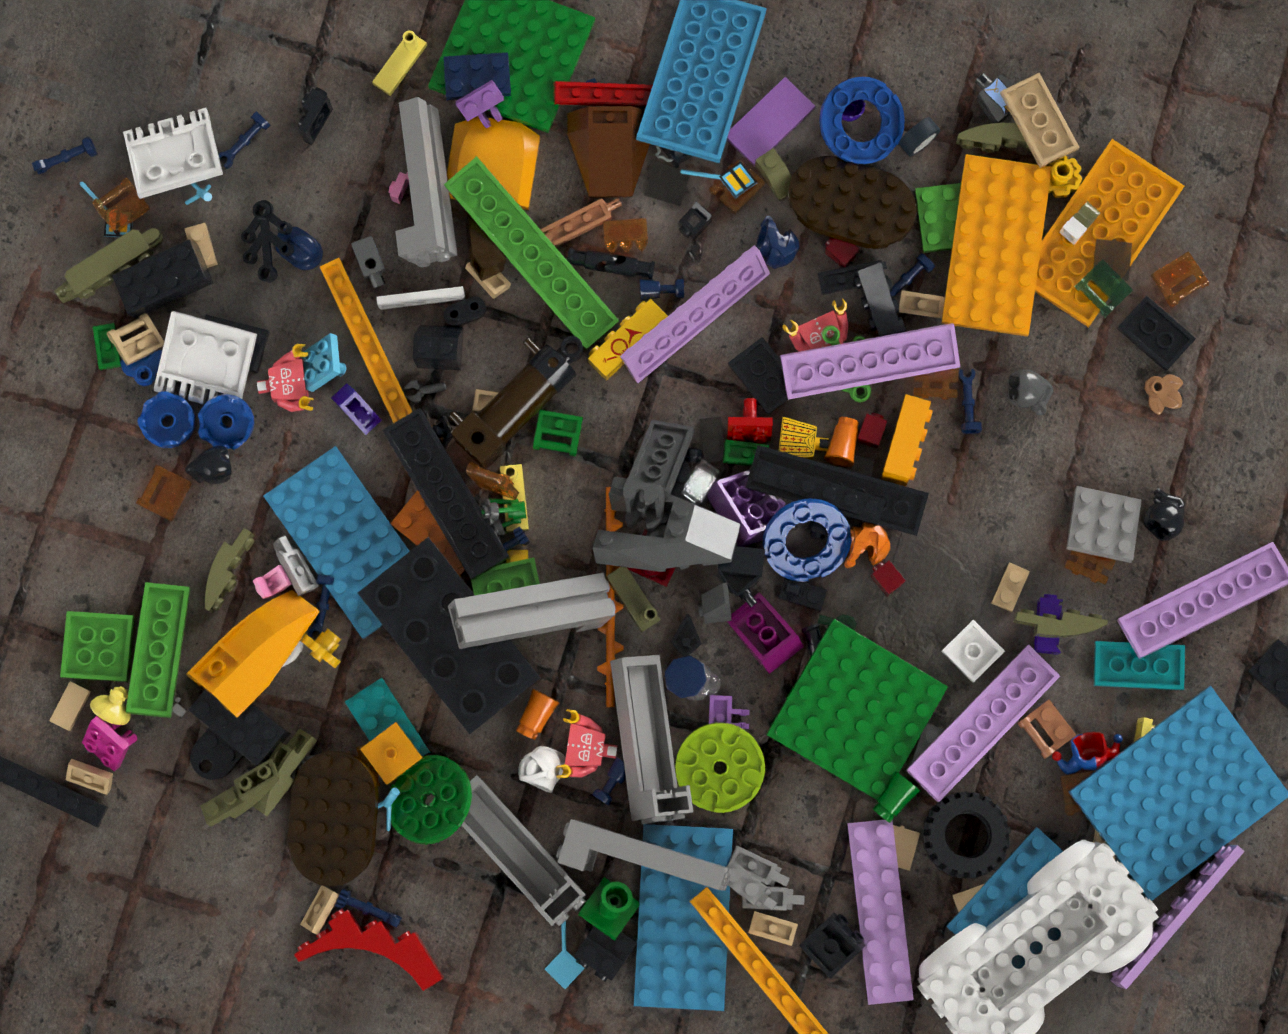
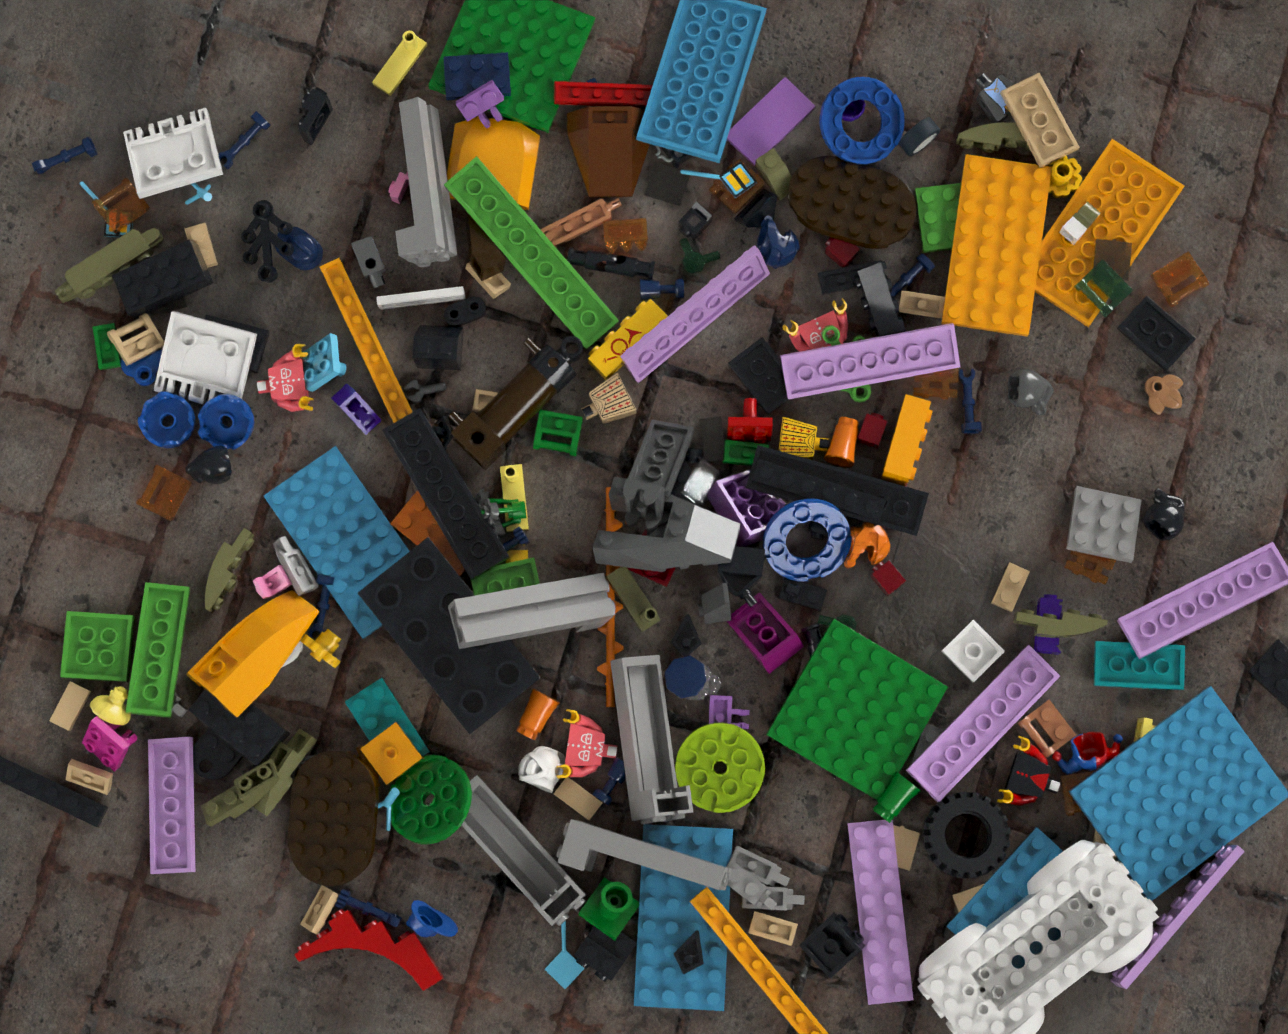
(171, 805): none -> lavender plate
(429, 921): none -> blue piece
(492, 481): clear orange plate -> none
(578, 798): none -> tan tile
(609, 401): none -> tan torso
(690, 953): none -> black piece
(693, 261): none -> clear green piece
(757, 209): none -> black slope
(1028, 776): none -> torso

